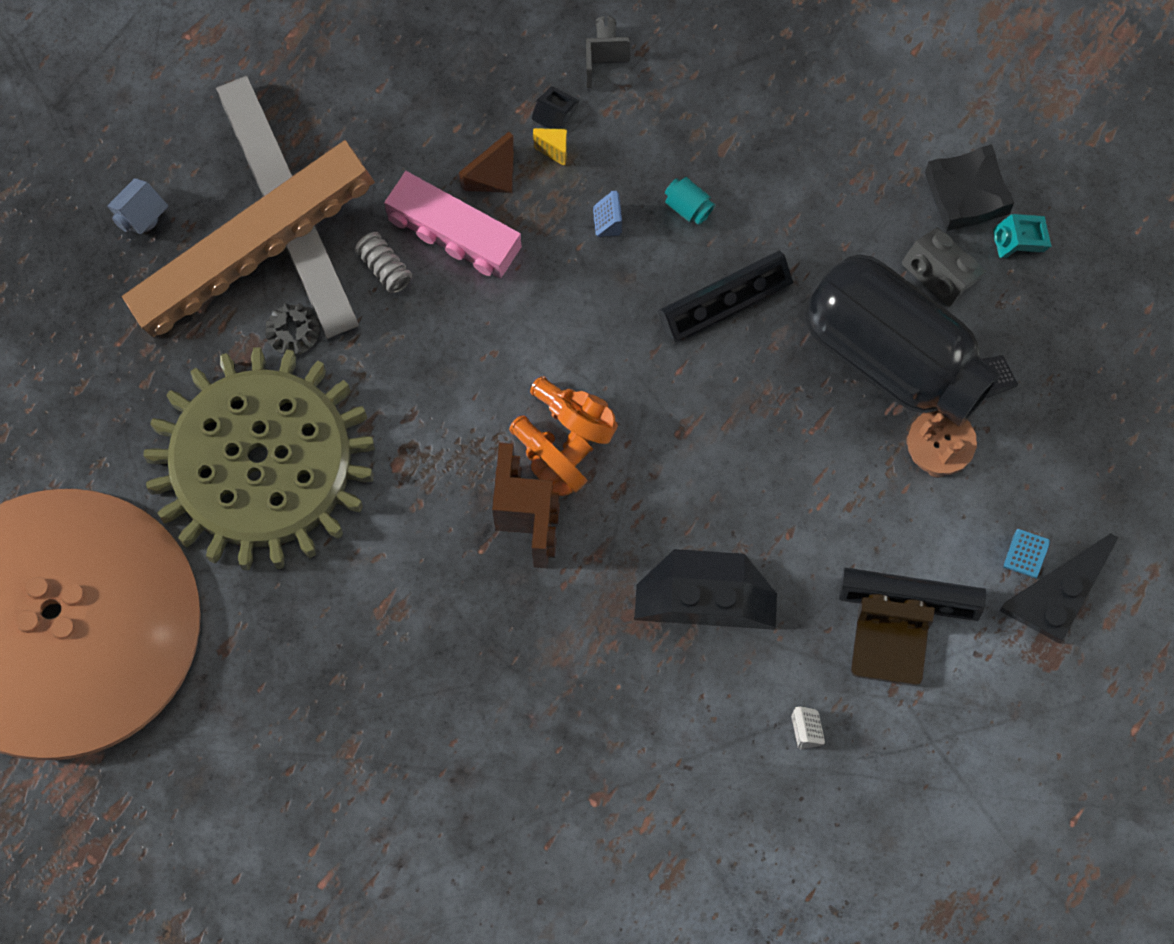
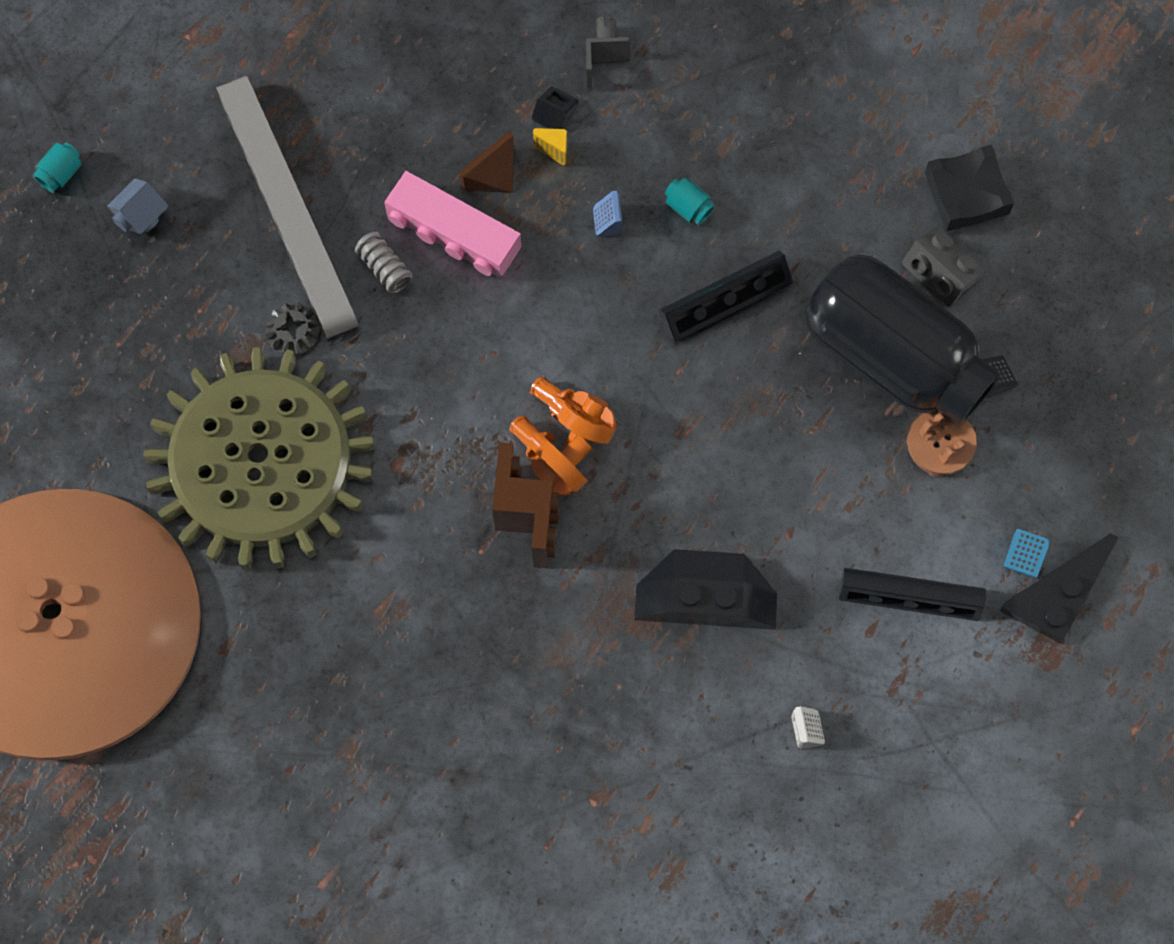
(57, 166): none -> teal brick
(248, 239): medium nougat brick -> none
(891, 640): dark brown bracket -> none
(1021, 234): teal bracket -> none

